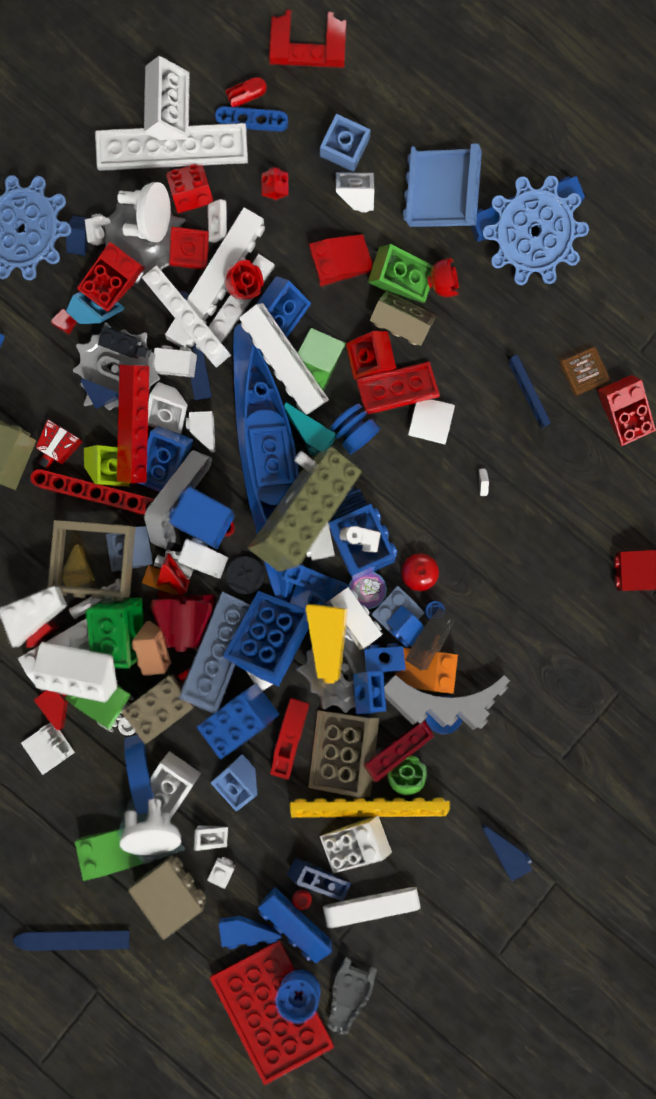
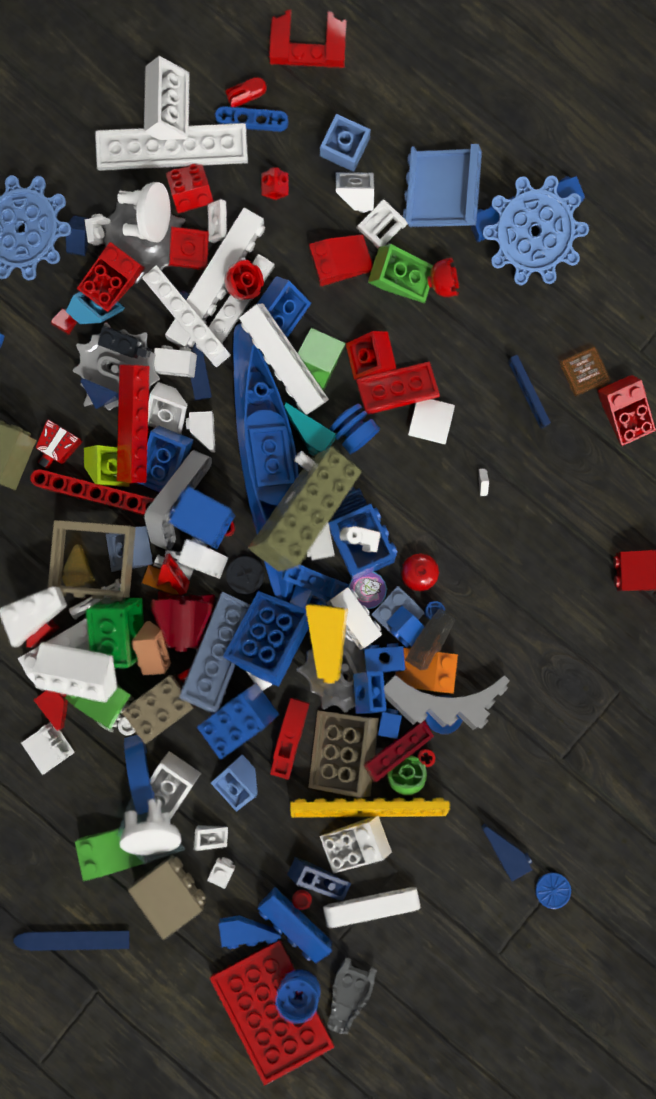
(378, 220): none -> white plate
(389, 723): none -> blue brick
(402, 318): dark tan slope -> none
(430, 753): none -> red bush
(553, 890): none -> blue wheel

